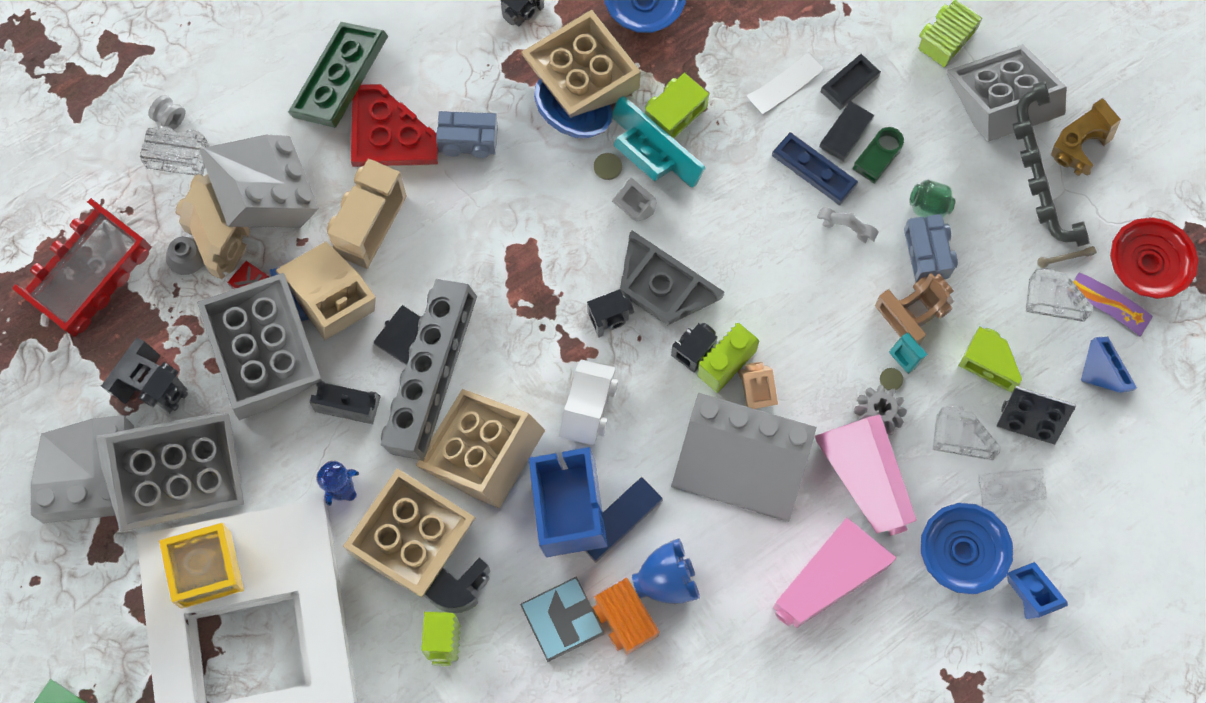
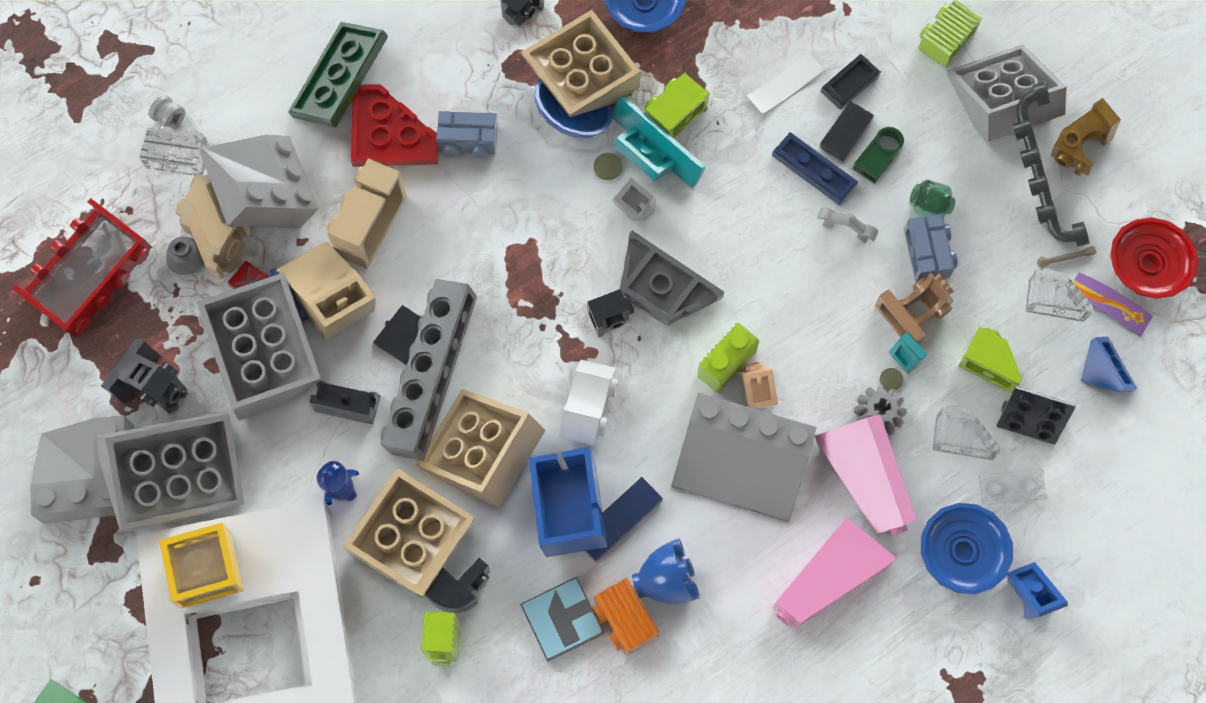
(694, 345): black brick -> none

